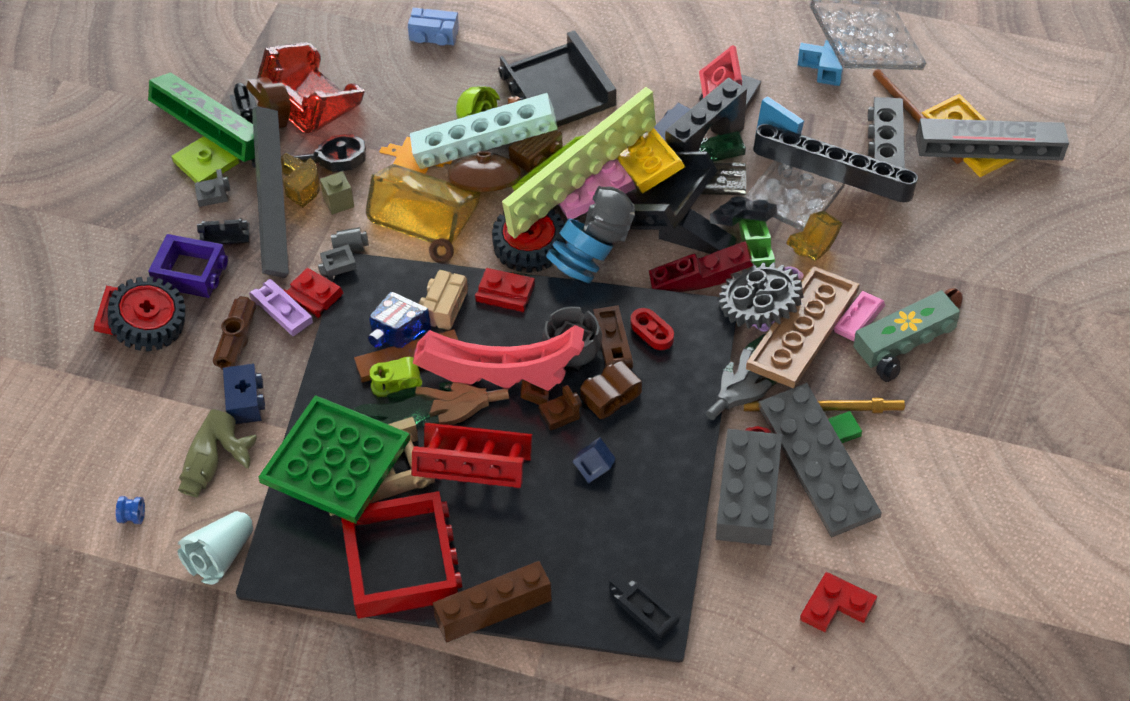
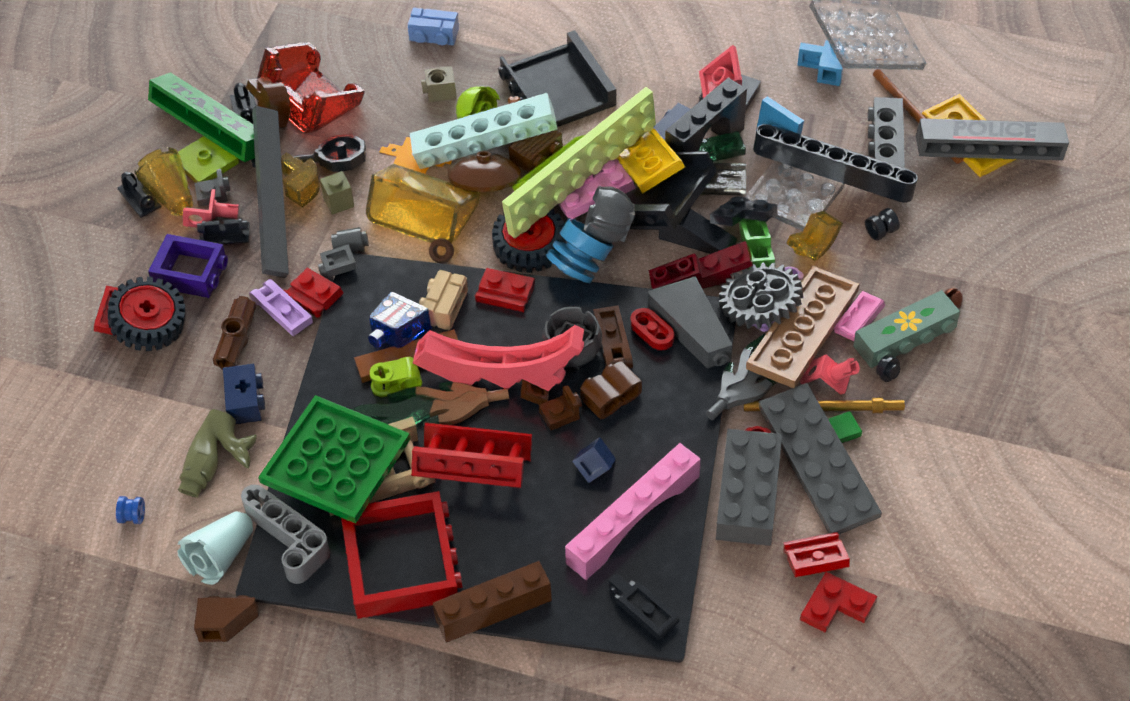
(137, 195): none -> black hinge
(166, 179): none -> clear yellow cone
(215, 210): none -> coral bracket
(223, 618): none -> reddish brown slope
(282, 528): none -> light grey beam
(439, 84): none -> dark tan brick
(601, 537): none -> bright pink arch
(692, 320): none -> dark grey slope
(816, 554): none -> red plate
(832, 373): none -> coral bracket
(884, 223): none -> black wheel

